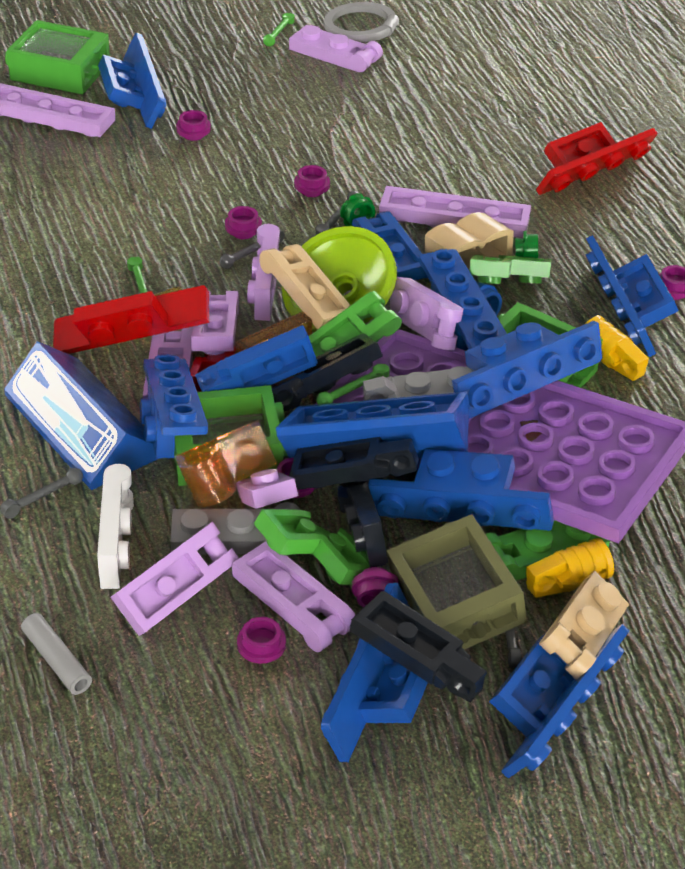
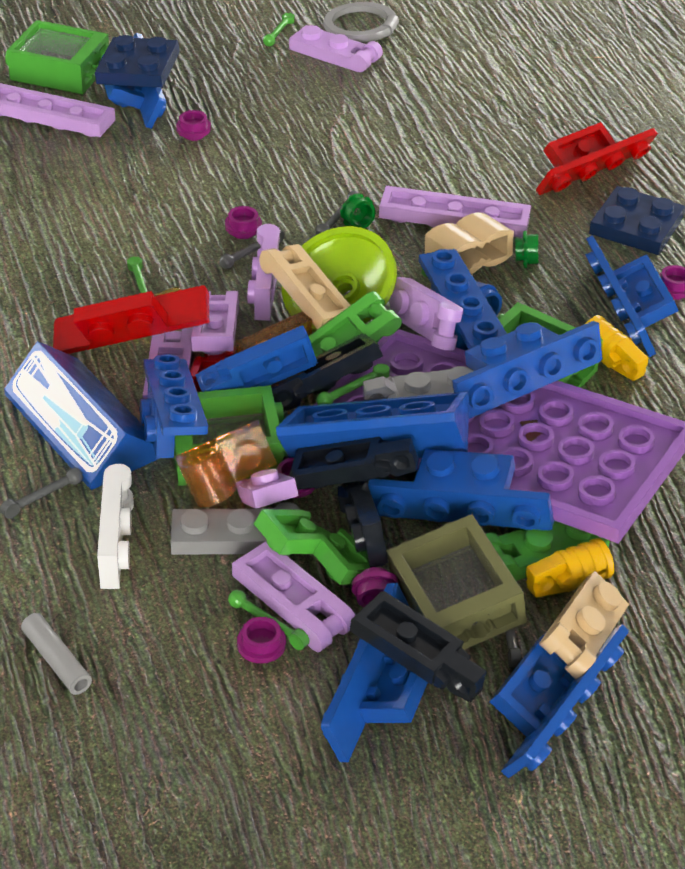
(137, 61): none -> dark blue plate
(173, 579): lavender plate -> none
(297, 638): none -> bright green hinge
(312, 181): magenta plate -> none
(401, 245): blue plate -> none
(493, 269): plate -> none
(637, 219): none -> dark blue plate

